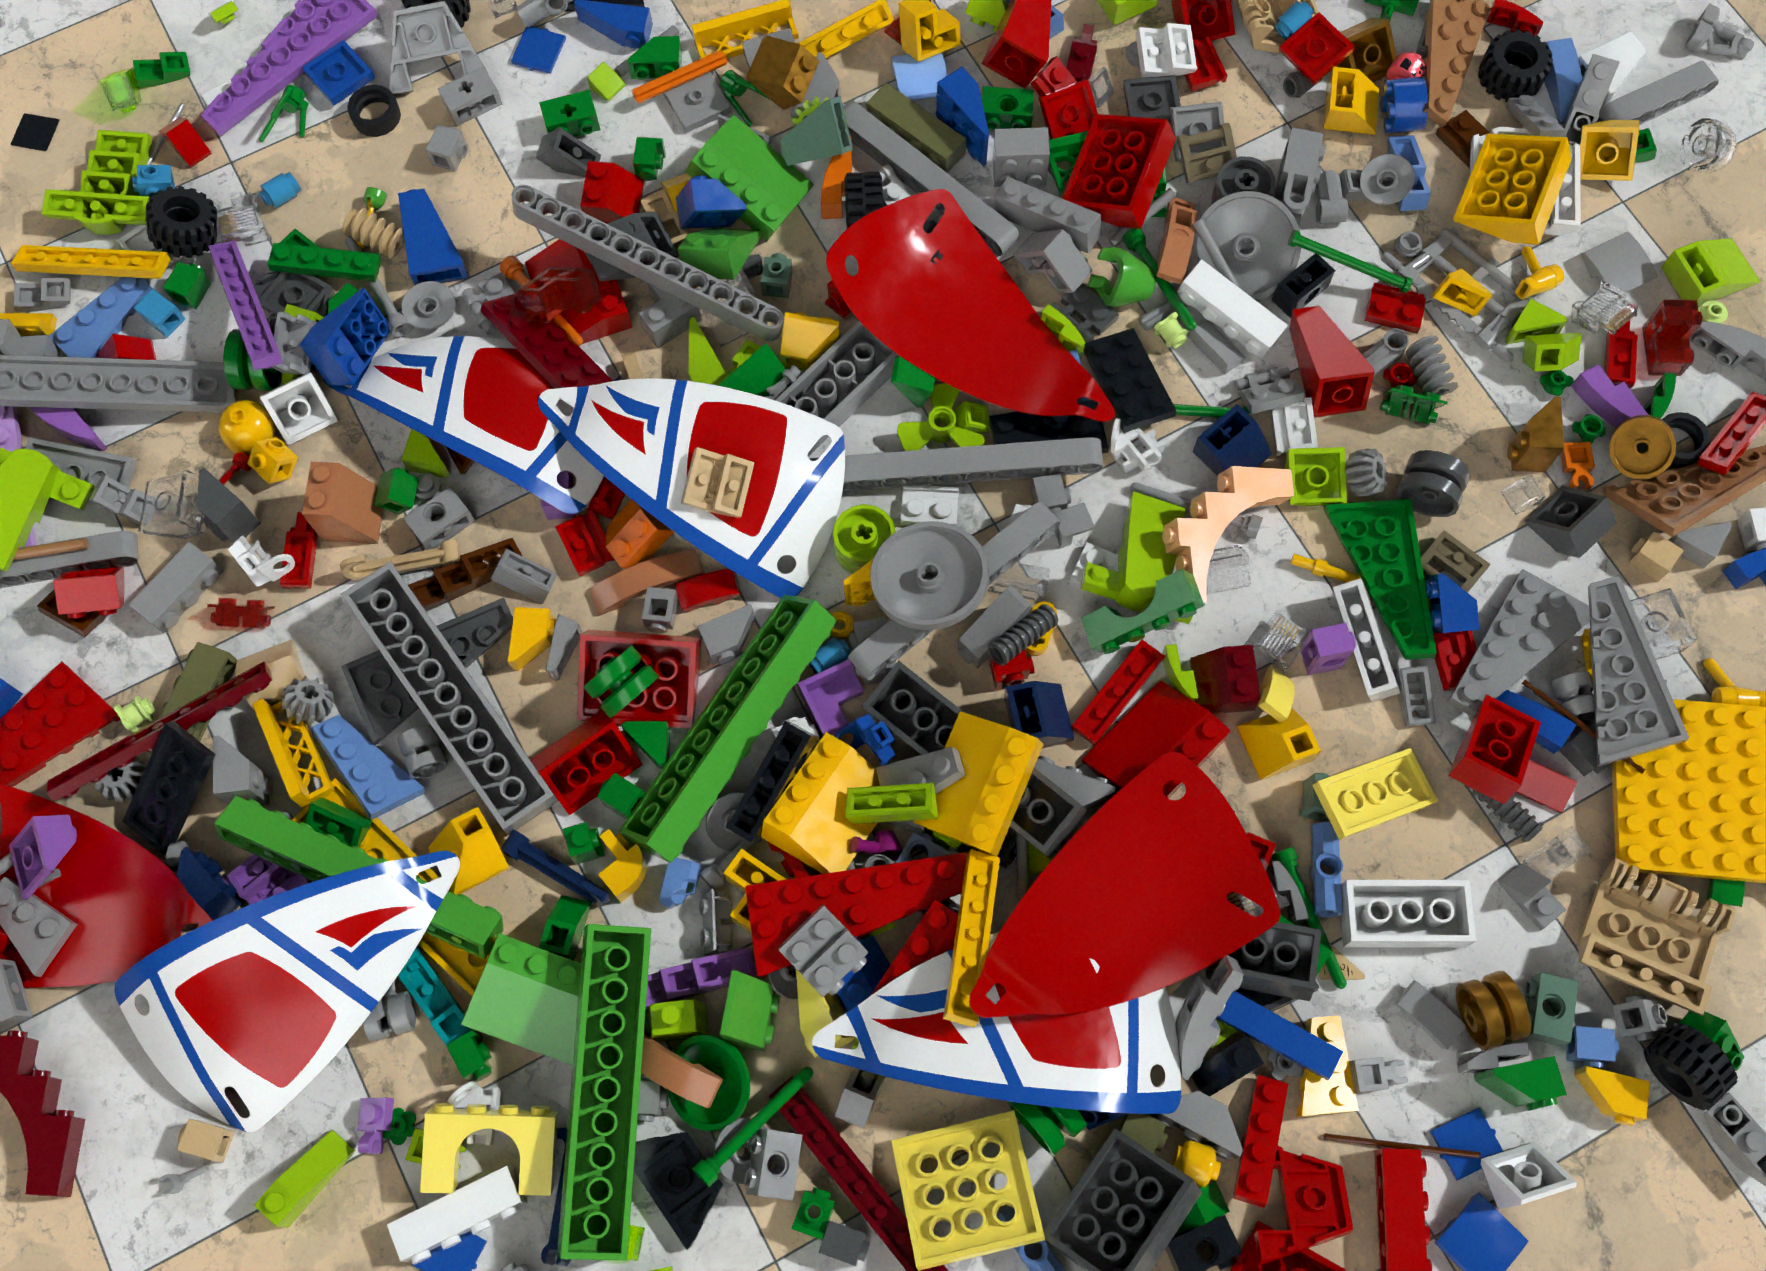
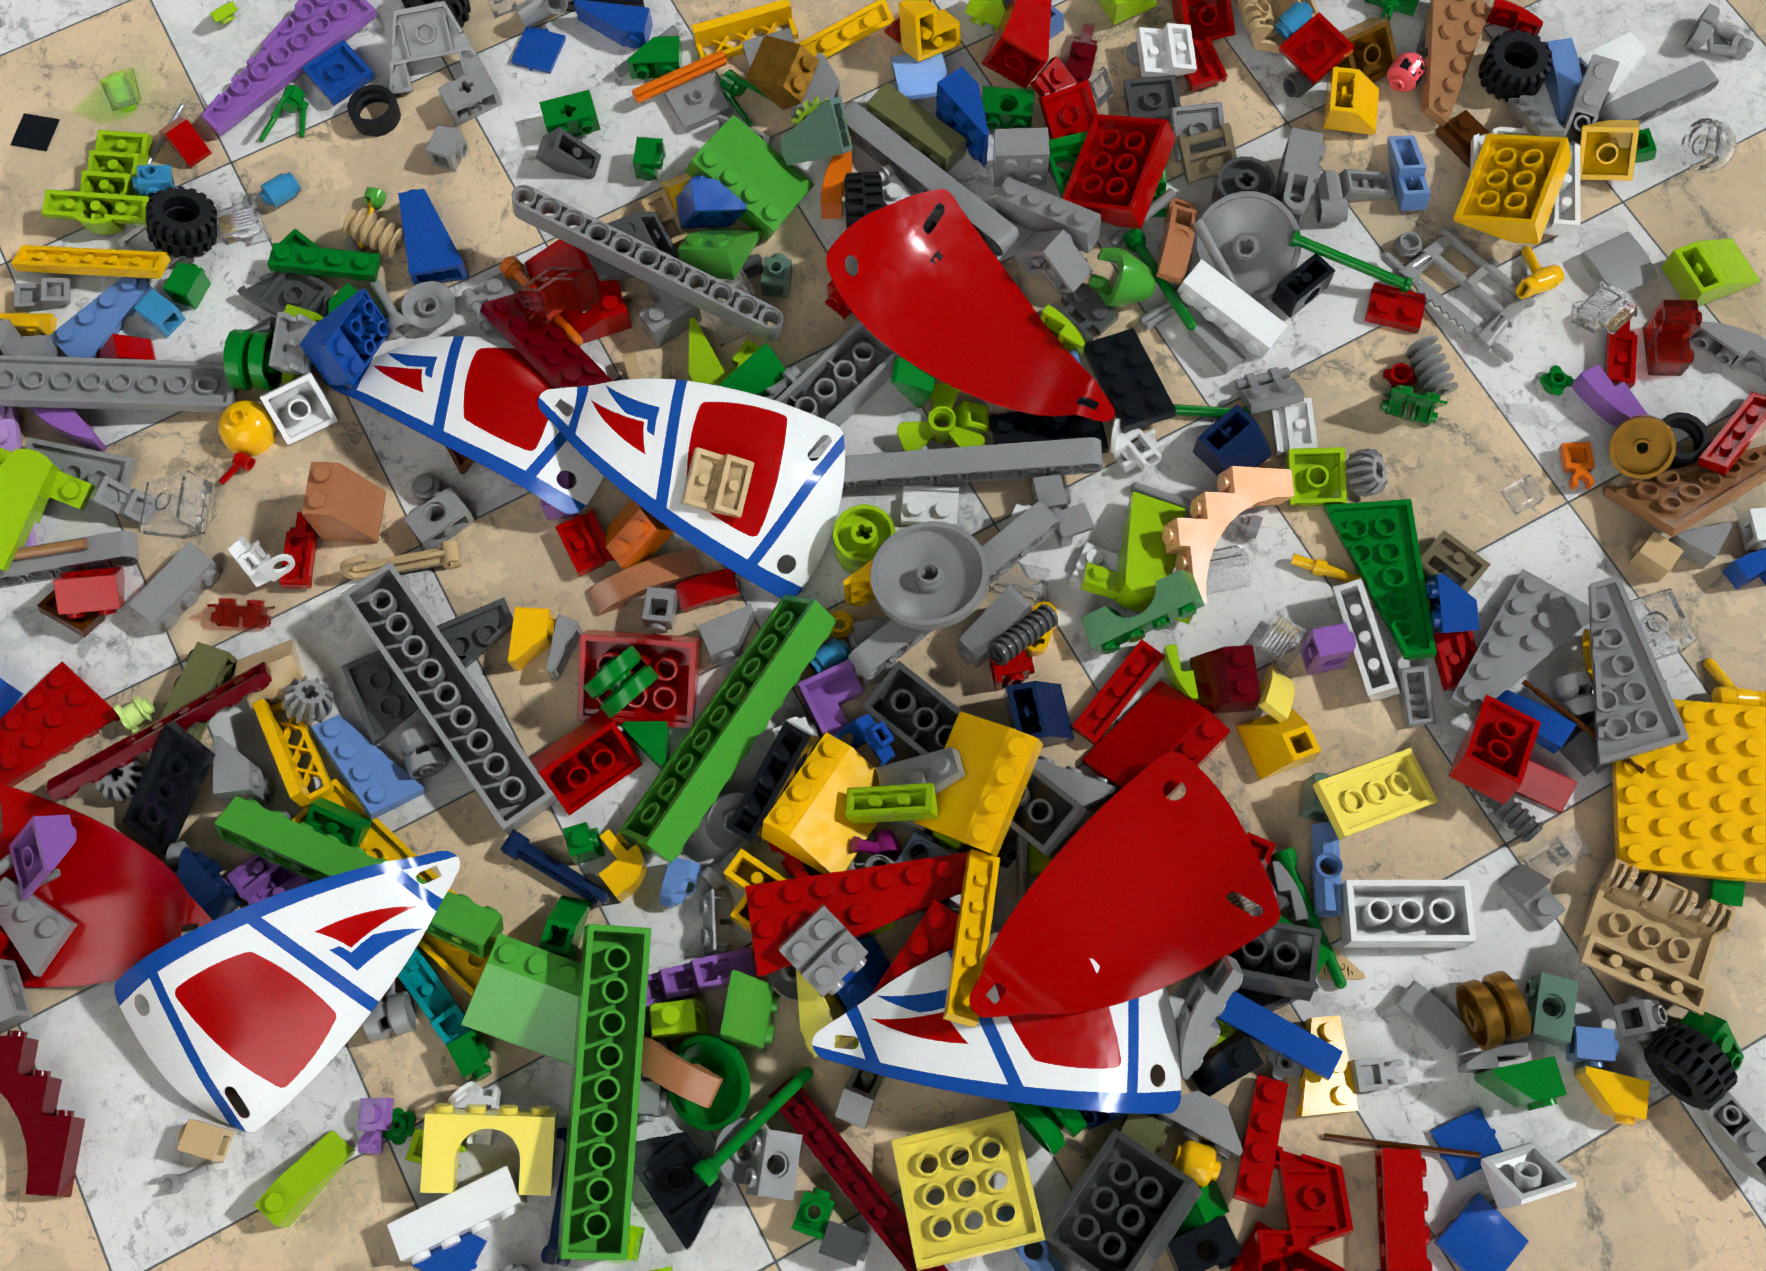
(167, 69): green slope -> none
(223, 510): dark grey slope -> none
(245, 305): medium lavender plate -> none
(272, 460): yellow brick -> none
(396, 490): green brick -> none
(421, 456): lime slope -> none
(463, 576): reddish brown slope -> none
(475, 847): yellow slope -> none
(524, 576): light grey slope -> none
(605, 81): lime slope -> none
(606, 499): red hinge -> none
(610, 192): red slope -> none
(620, 795): green brick -> none
(806, 339): yellow slope -> none
(1171, 331): yellowish green brick -> none
(1329, 364): red slope -> none
(1383, 354): light grey piece -> none
(1387, 168): light grey dish -> none
(1404, 104): blue brick -> none
(1434, 483): dark grey wheel -> none
(1462, 292): yellow slope -> none
(1536, 320): lime slope -> none
(1539, 440): pearl gold slope -> none
(1551, 351): lime slope -> none
(1572, 520): dark grey slope -> none
(1591, 422): green plate -> none
(1662, 395): green slope -> none
(1713, 312): yellowish green brick -> none

